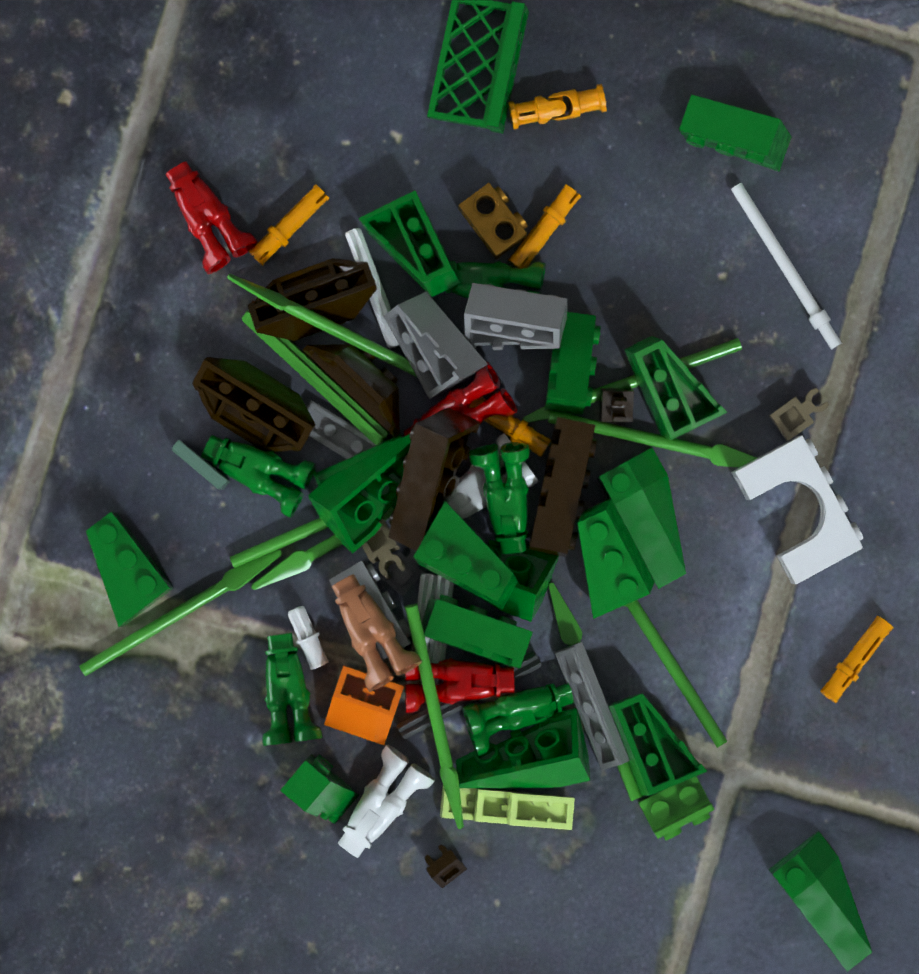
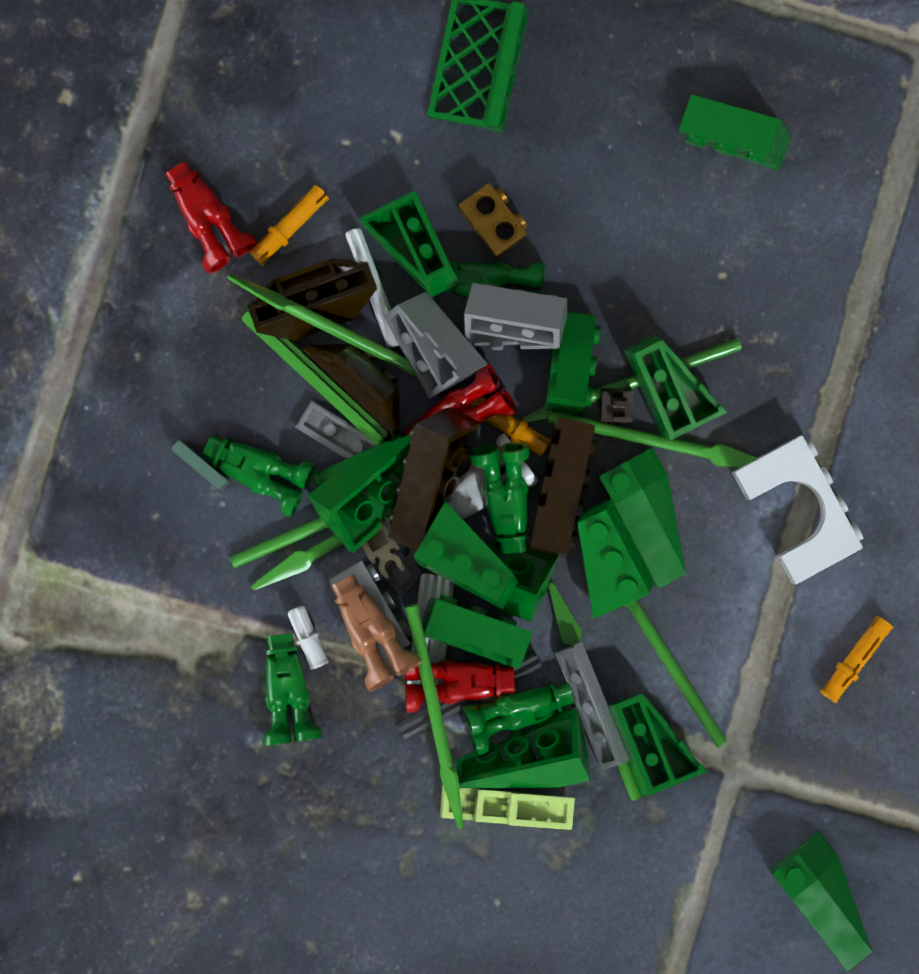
(126, 569): green wedge -> none
(232, 581): bright green piece -> none
(253, 404): dark brown wedge -> none
(319, 789): green wedge -> none
(361, 711): orange slope -> none
(377, 807): white piece -> none
(445, 868): dark brown tile -> none
(548, 223): light orange pin -> none
(554, 107): light orange piece -> none
(676, 807): bright green bracket -> none
(795, 416): dark tan plate -> none
(819, 318): white bar -> none

